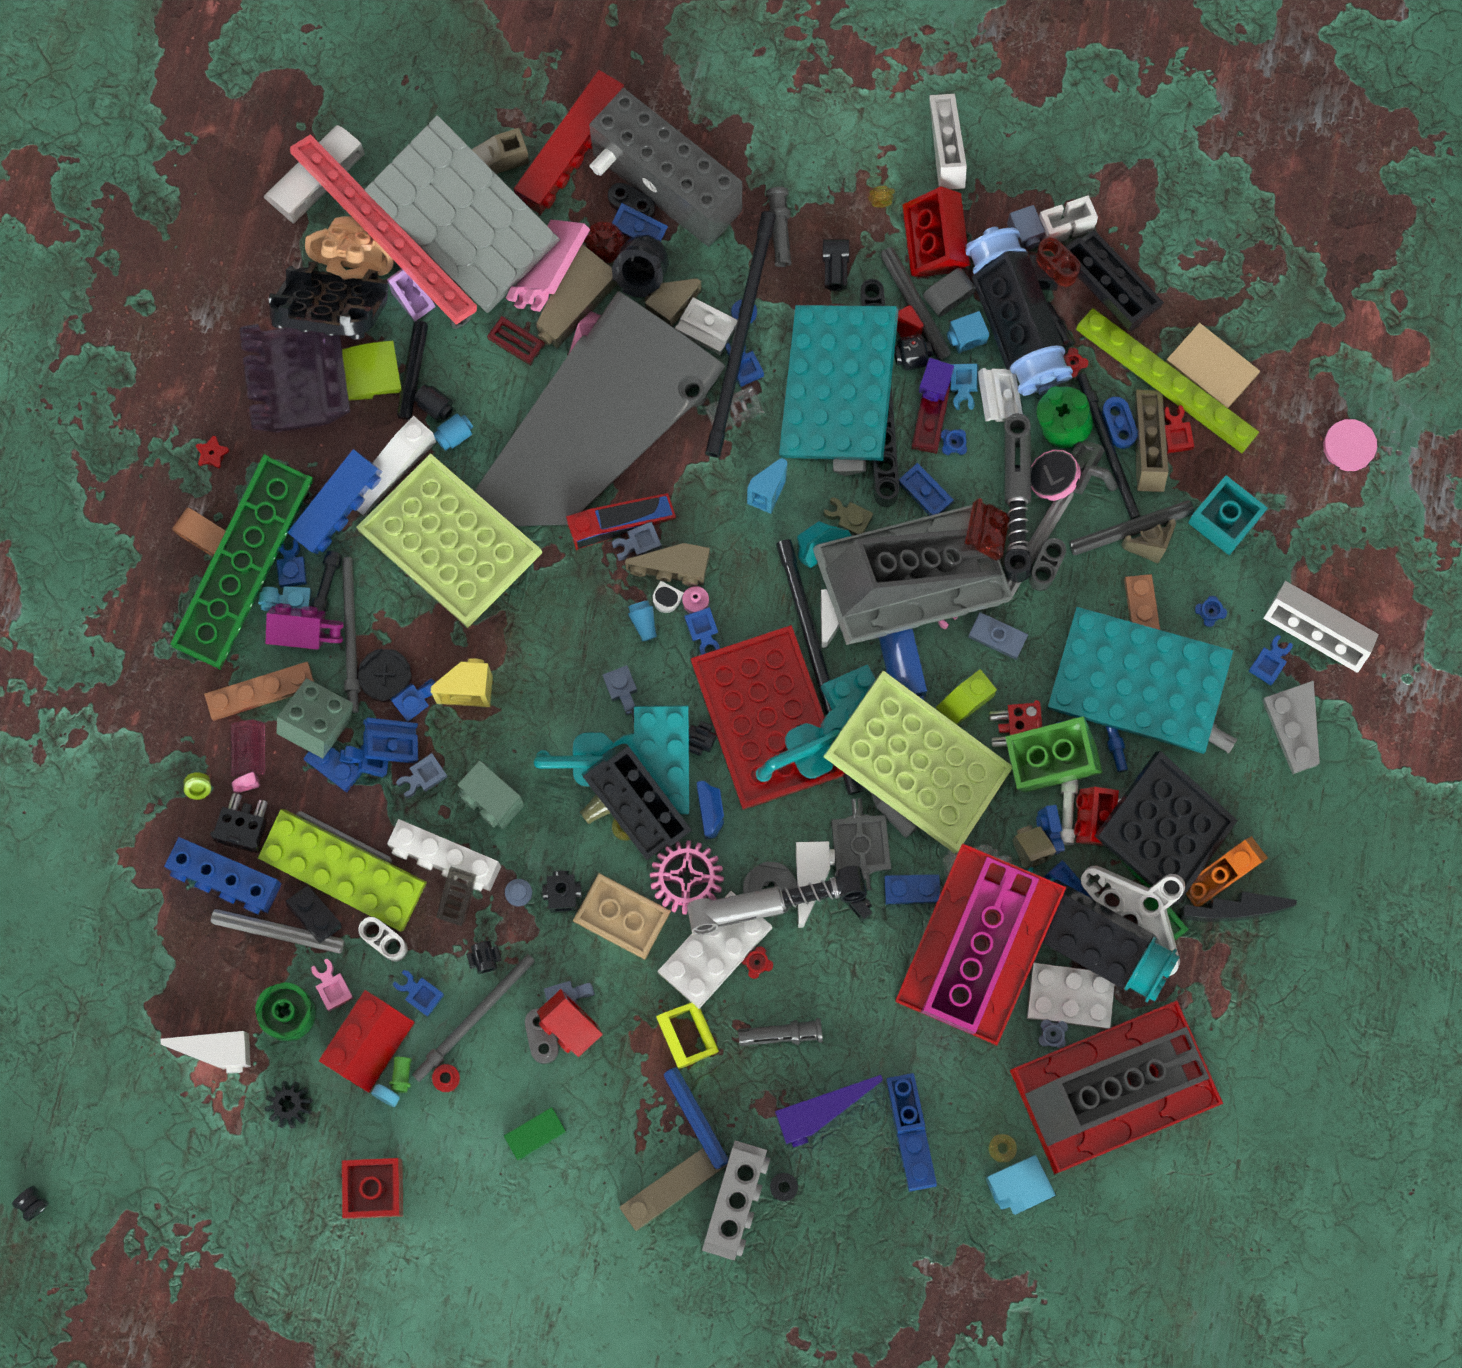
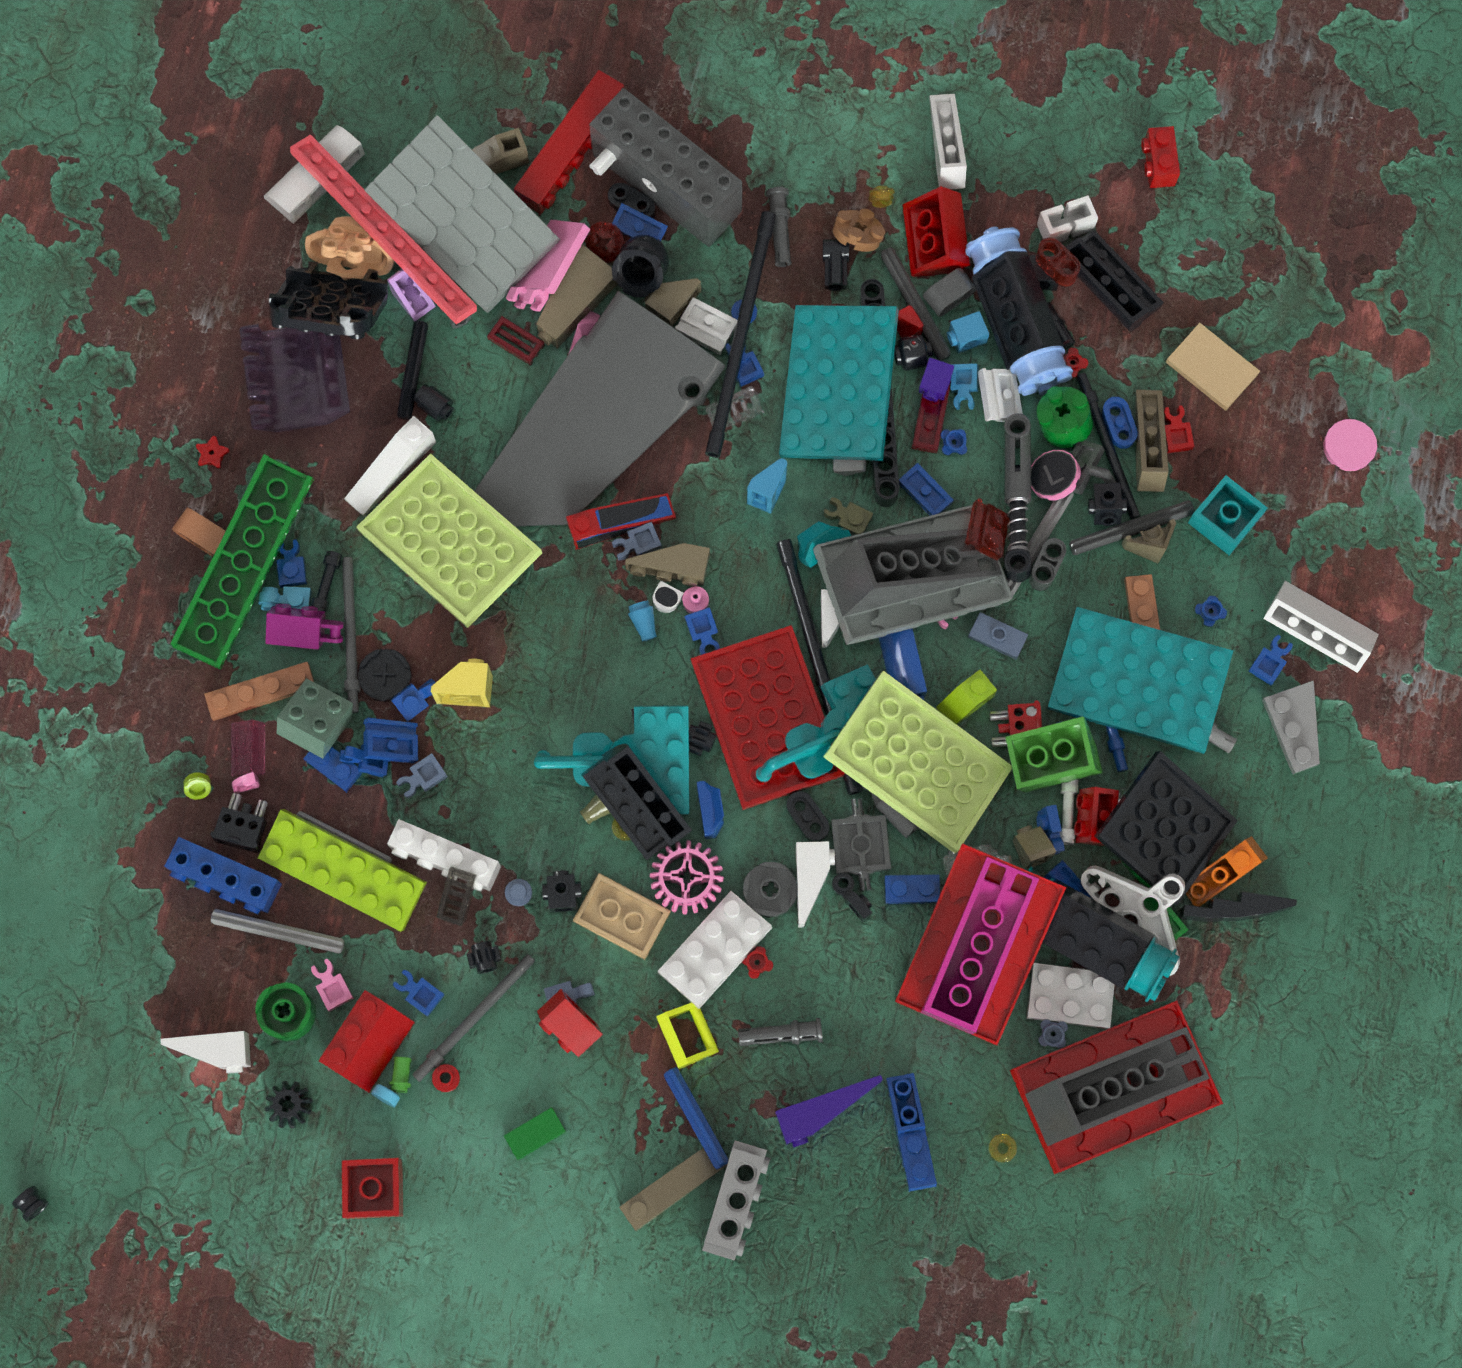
(313, 914): black plate -> none
(335, 502): blue brick -> none
(371, 370): lime slope -> none
(383, 939): white beam -> none
(453, 432): dark azure brick -> none
(490, 795): sand green brick -> none
(538, 1037): flat silver plate -> none
(621, 686): sand blue plate -> none
(709, 914): piece -> none
(774, 1187): black plate -> none
(807, 817): none -> black plate
(858, 229): none -> medium nougat plate
(1020, 1185): medium azure piece -> none
(1029, 226): sand blue brick -> none
(1107, 504): none -> black brick
(1161, 157): none -> red brick
(1167, 380): lime plate -> none

